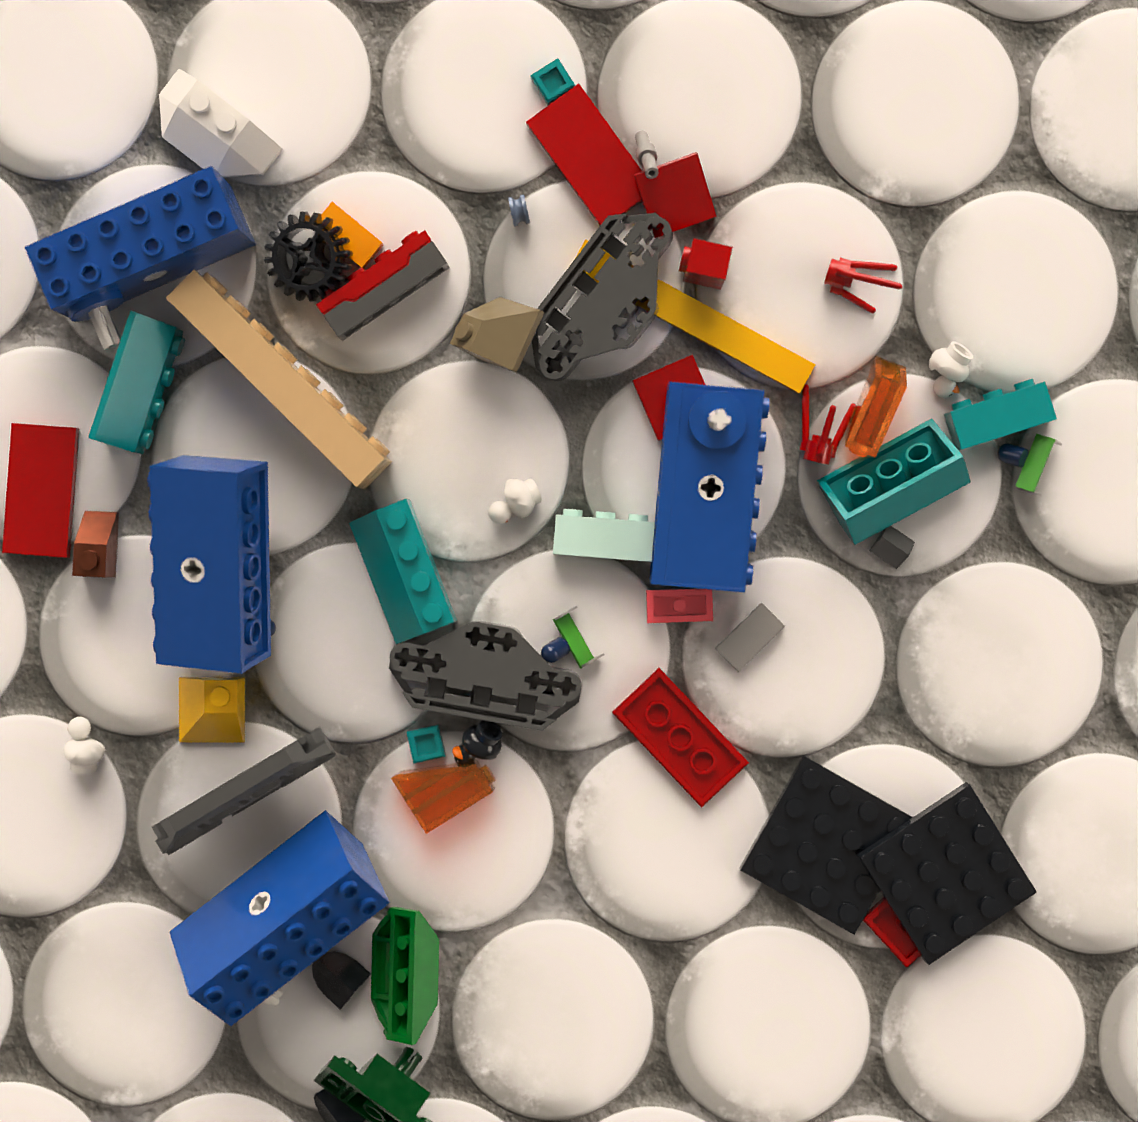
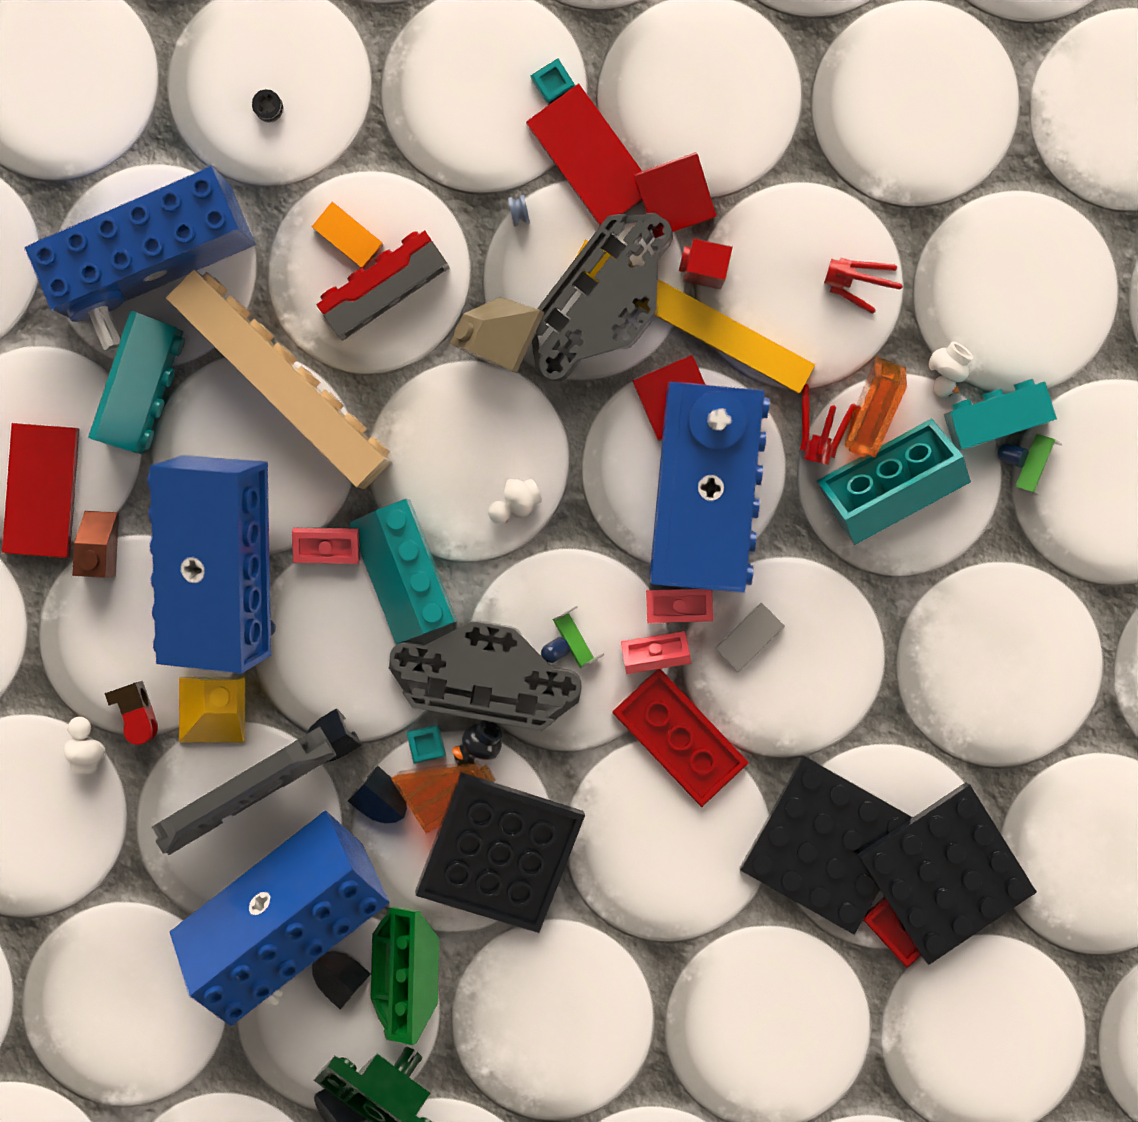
(136, 712): none -> leg
(213, 130): white wedge -> none
(277, 103): none -> black bush
(284, 244): black gear -> none
(326, 545): none -> coral plate
(337, 734): none -> black brick
(379, 798): none -> black brick
(499, 852): none -> black plate
(604, 536): light aqua brick -> none
(646, 154): light grey bar -> none
(656, 652): none -> coral plate
(892, 547): dark grey slope -> none

